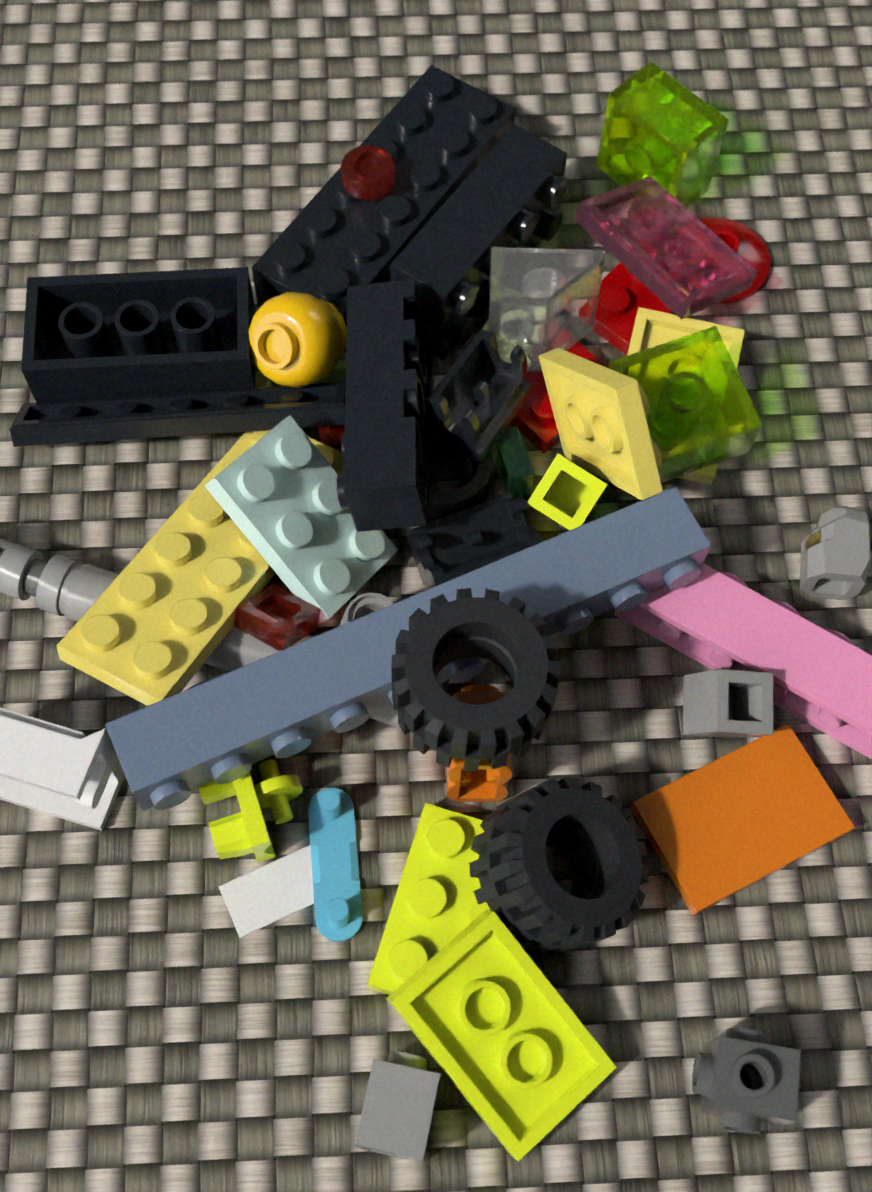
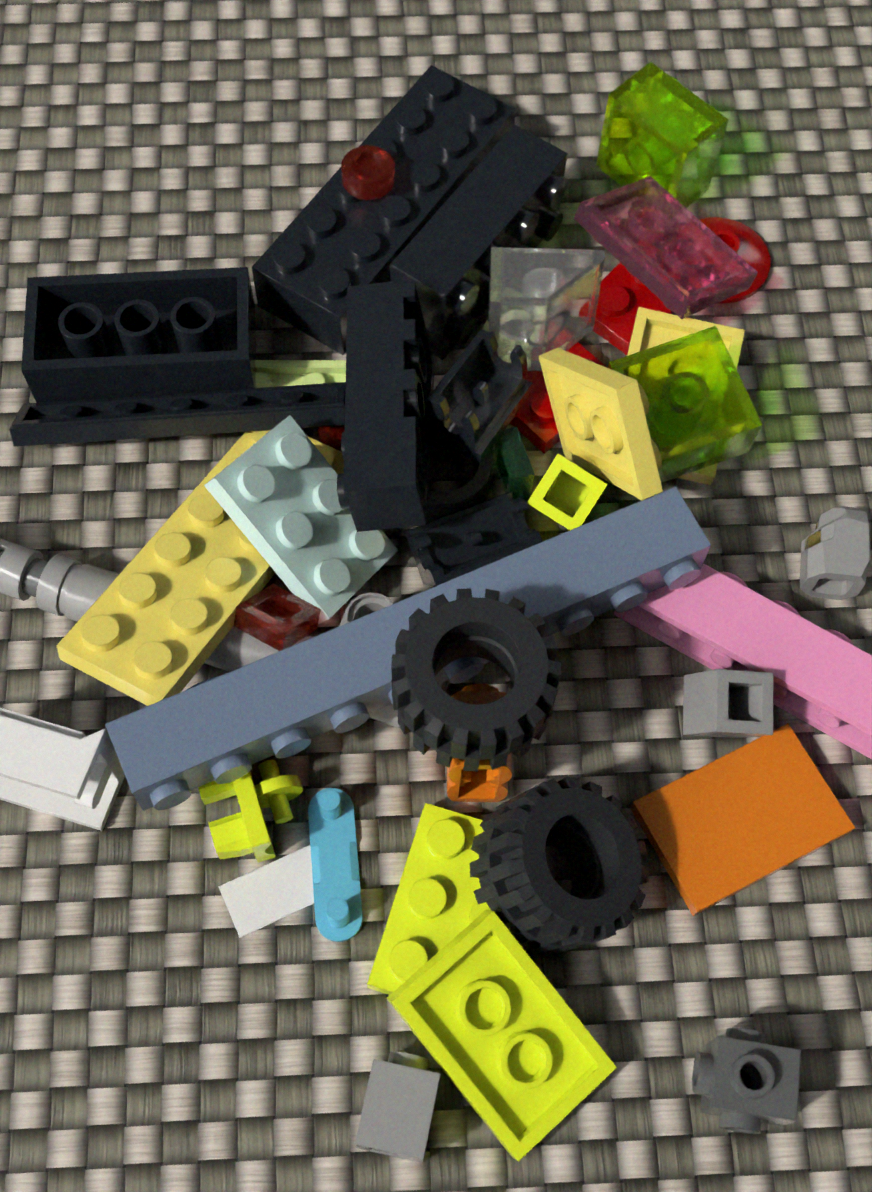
(297, 339): yellow piece -> none

